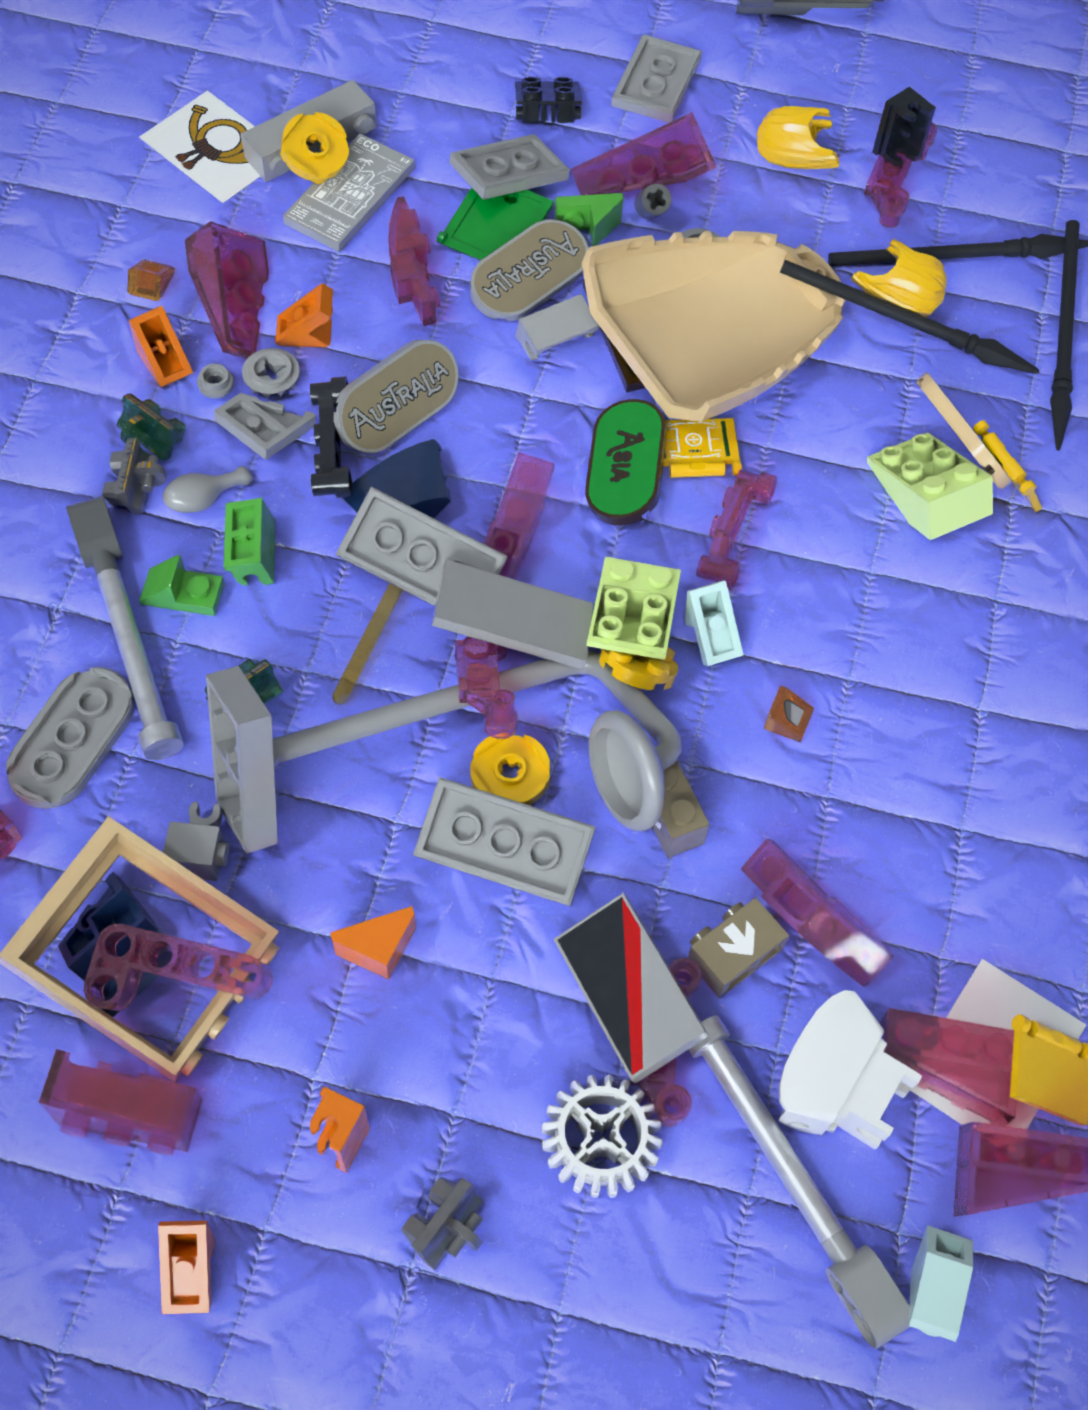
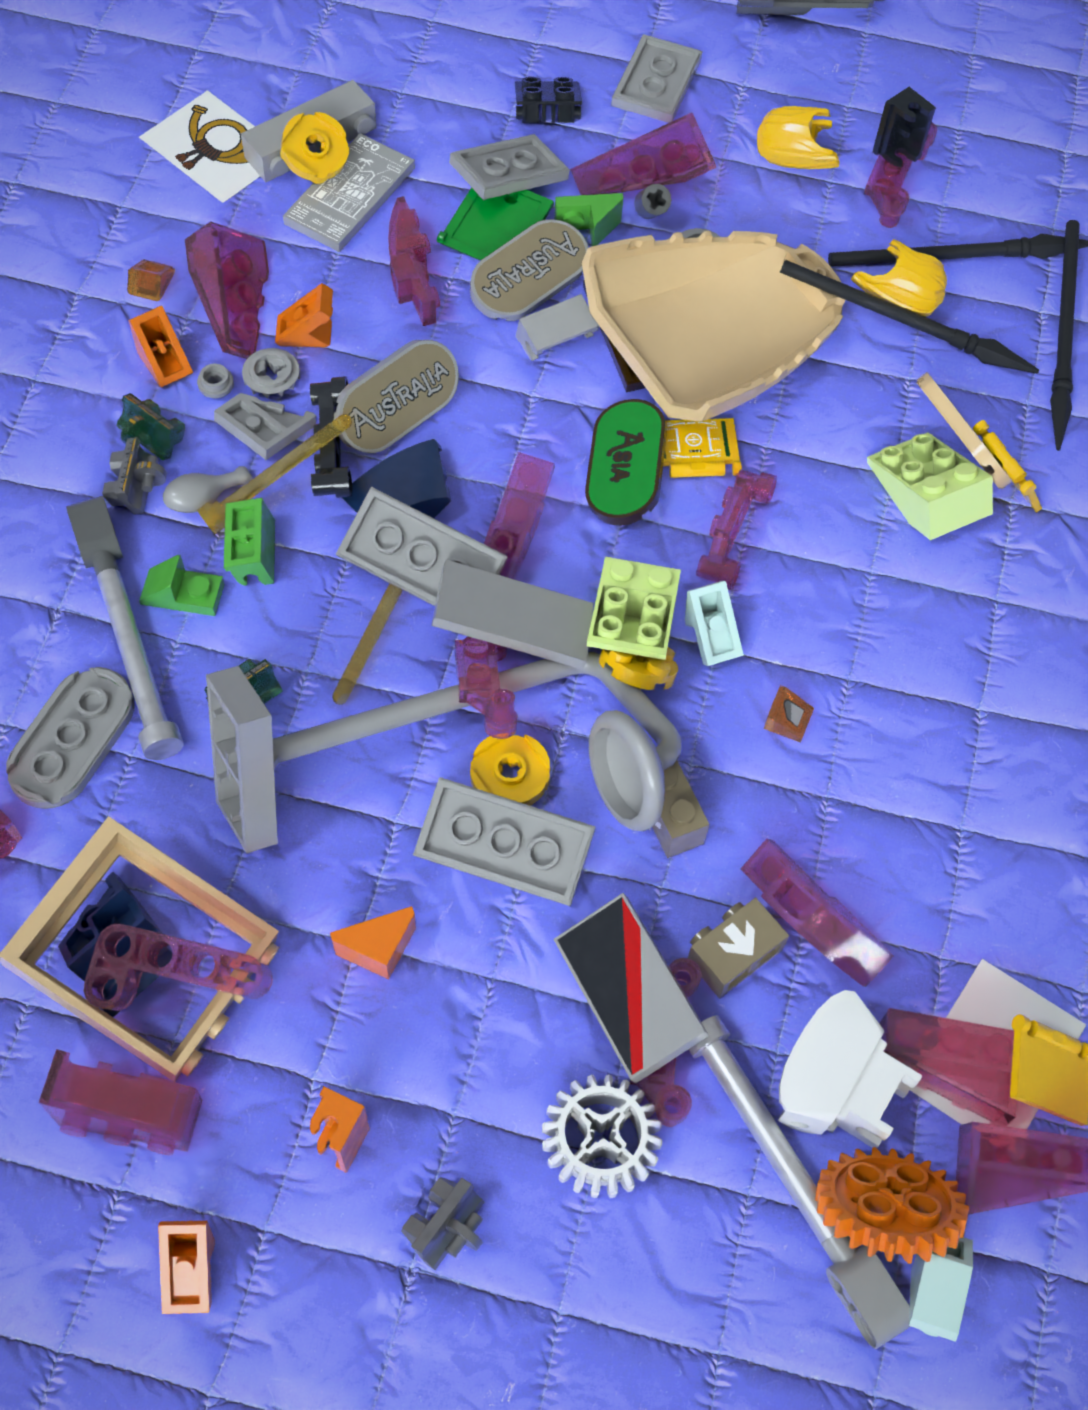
(198, 844): light grey brick -> none
(214, 513): none -> clear yellow piece
(891, 1205): none -> orange gear

